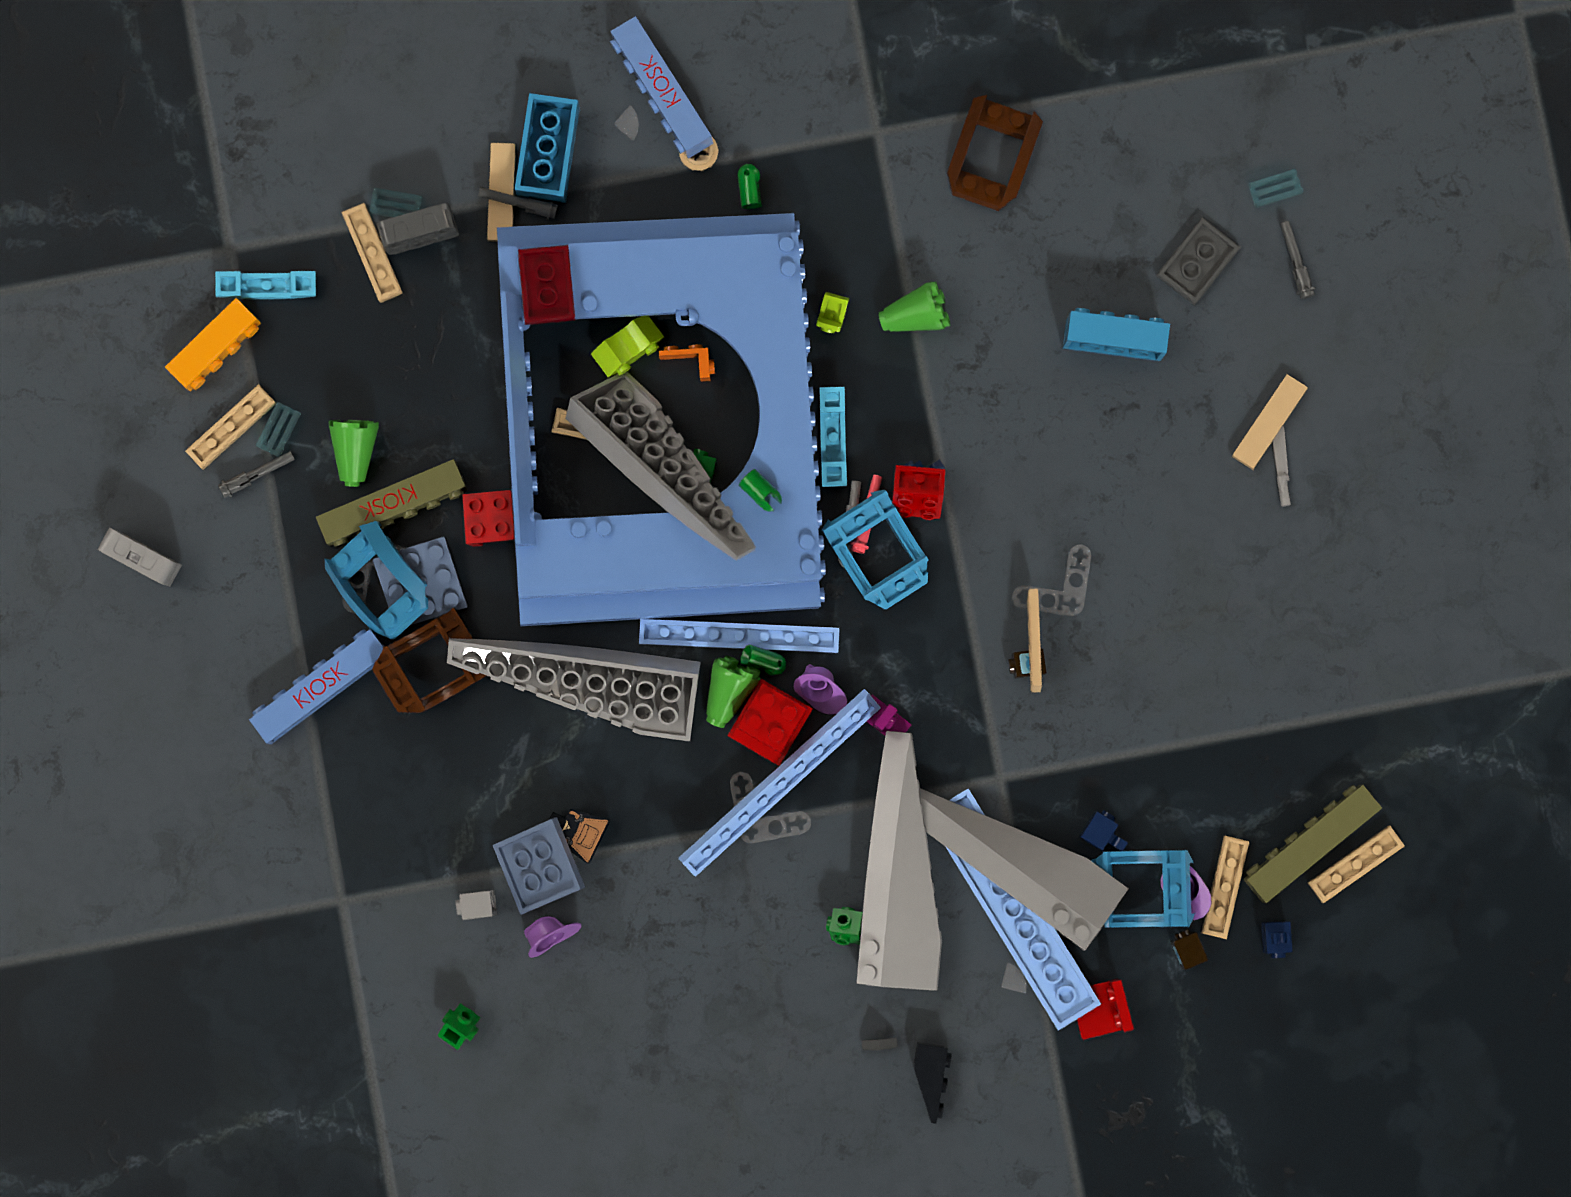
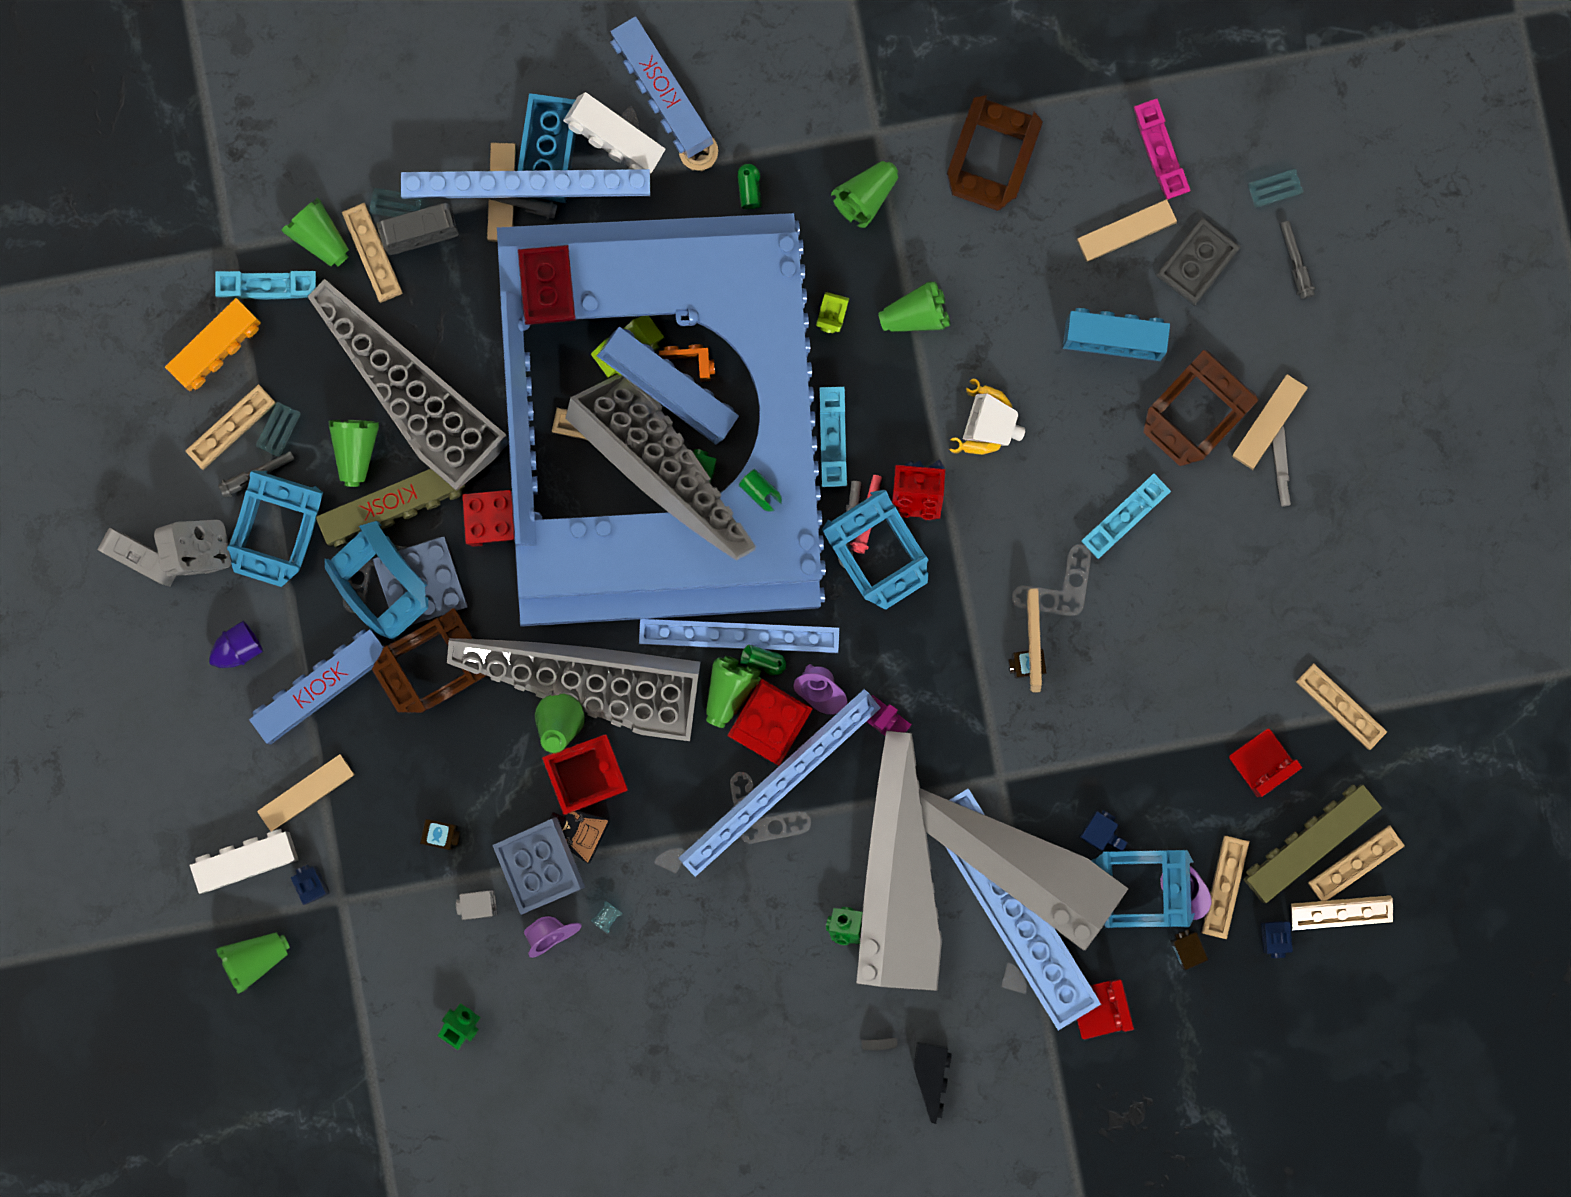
(192, 547): none -> light grey axle
(235, 647): none -> dark purple helmet
(243, 862): none -> white brick
(252, 958): none -> bright green cone
(285, 494): none -> dark azure wedge
(306, 793): none -> tan tile
(309, 884): none -> dark blue brick
(317, 234): none -> bright green cone
(429, 413): none -> light grey wedge
(440, 834): none -> brick
(525, 184): none -> light blue plate
(558, 721): none -> bright green cone
(585, 774): none -> red piece
(606, 917): none -> clear light blue bush
(613, 134): none -> white brick
(668, 385): none -> medium blue brick
(669, 859): none -> clear tile
(865, 193): none -> bright green cone
(990, 422): none -> white torso
(1126, 230): none -> tan tile
(1126, 516): none -> medium azure slope
(1160, 150): none -> dark pink slope
(1223, 384): none -> reddish brown wedge
(1264, 763): none -> red bracket
(1341, 706): none -> tan tile
(1341, 912): none -> tile

